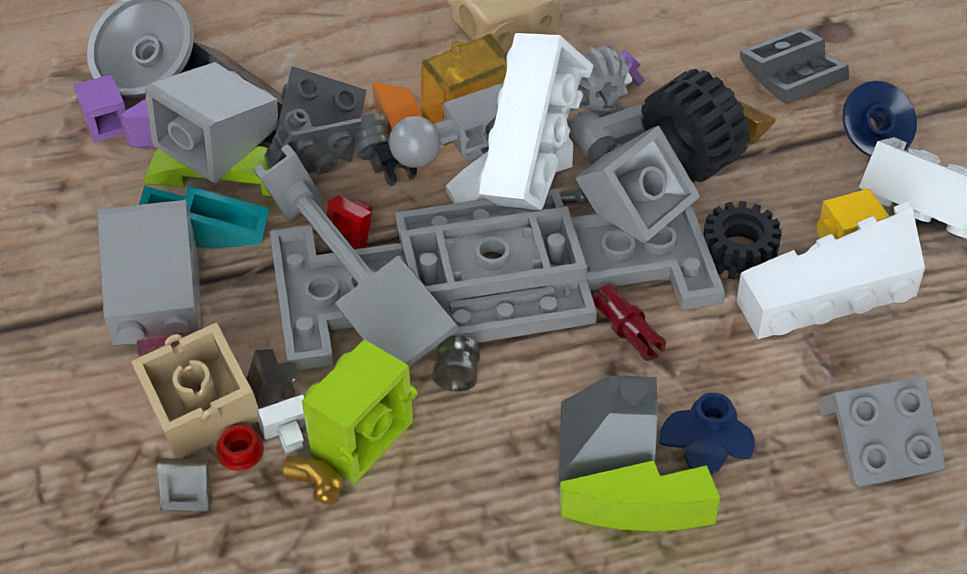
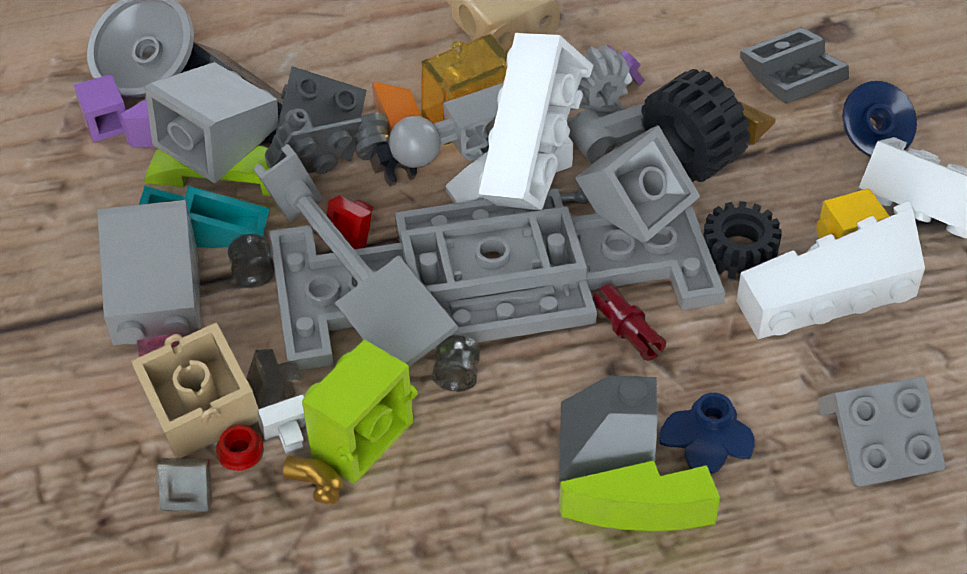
(251, 261): none -> clear smoke wheel

